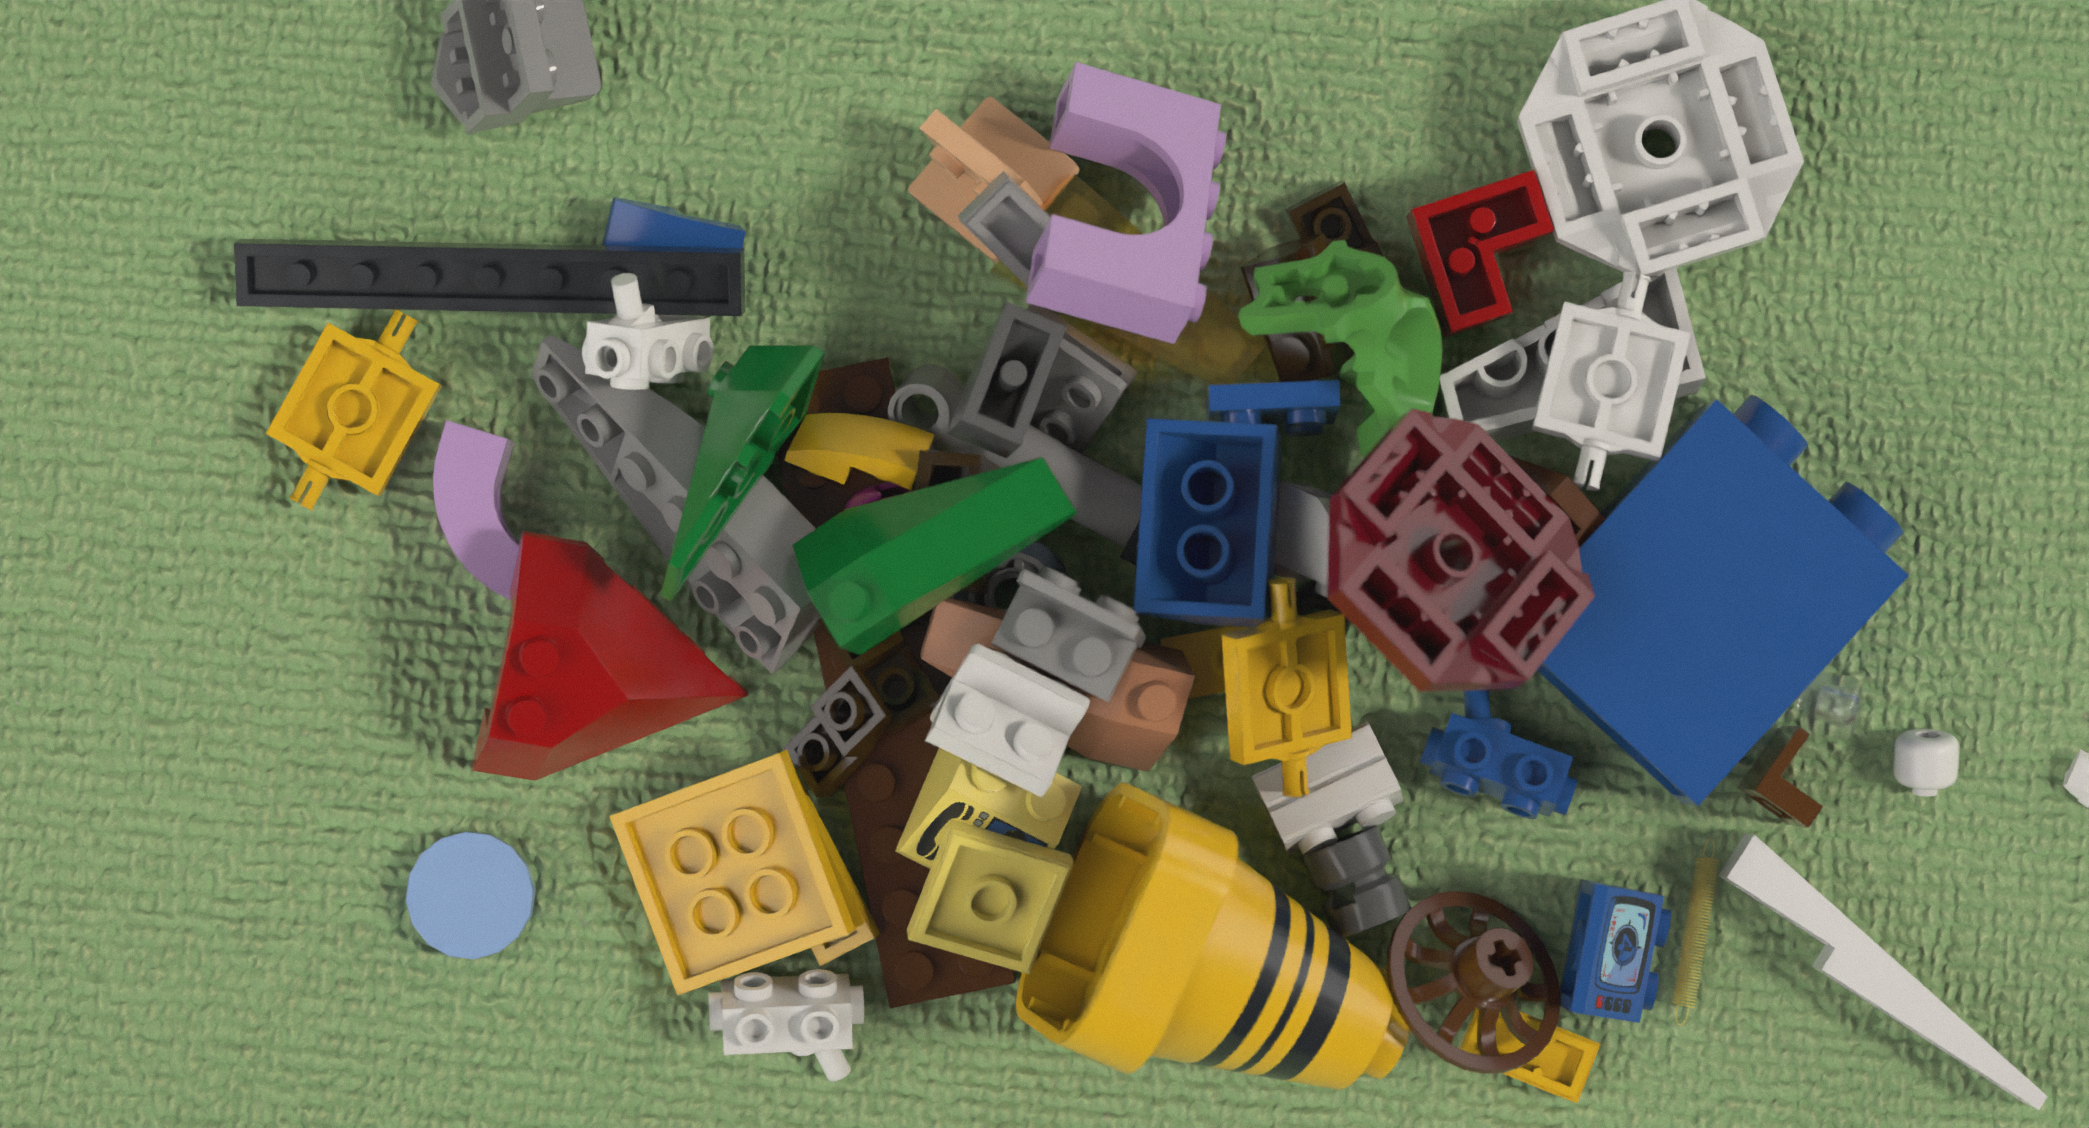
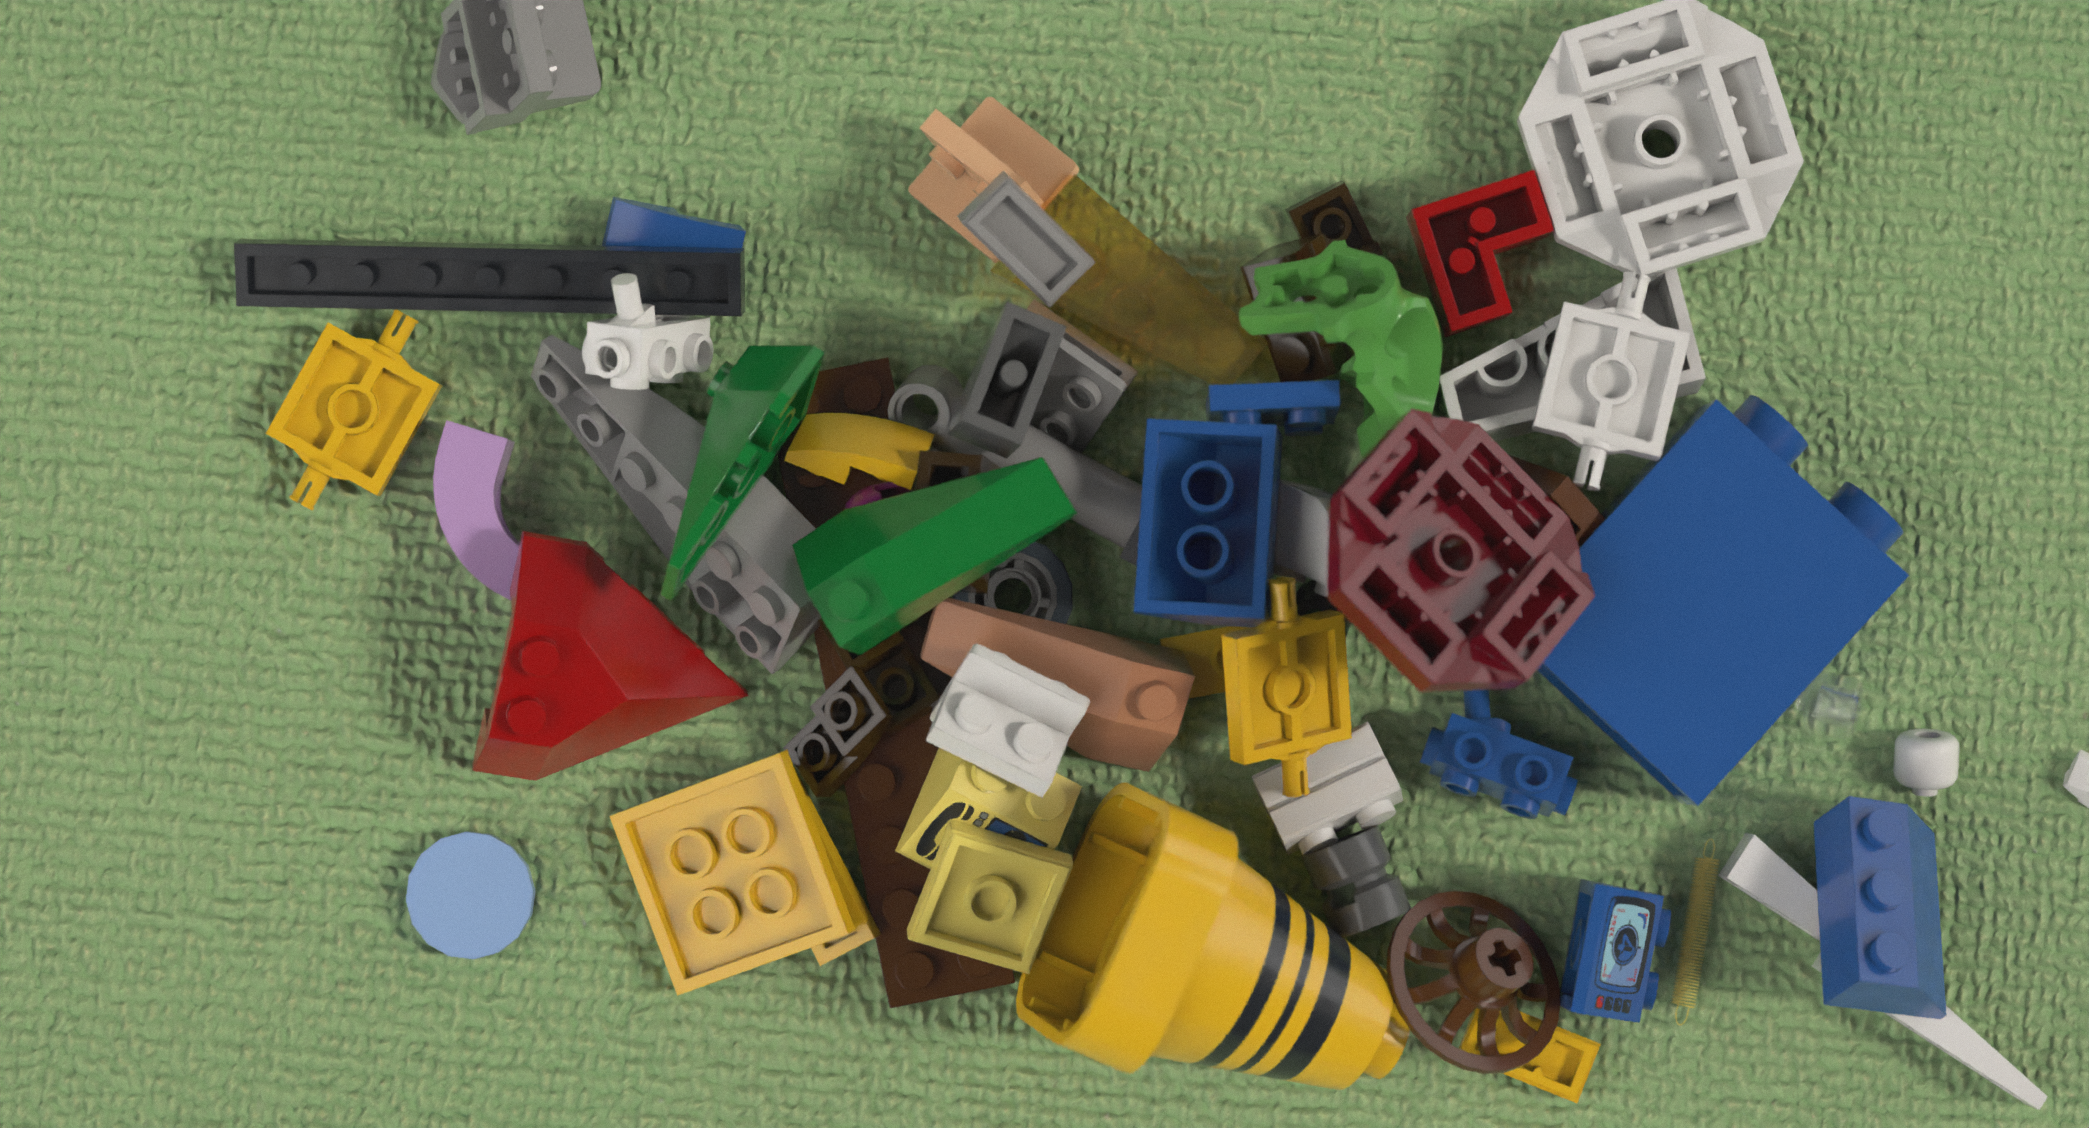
(789, 1015): white brick -> none
(1068, 634): light grey bracket -> none
(1171, 149): lavender arch -> none
(1773, 792): reddish brown panel -> none
(1879, 909): none -> blue slope

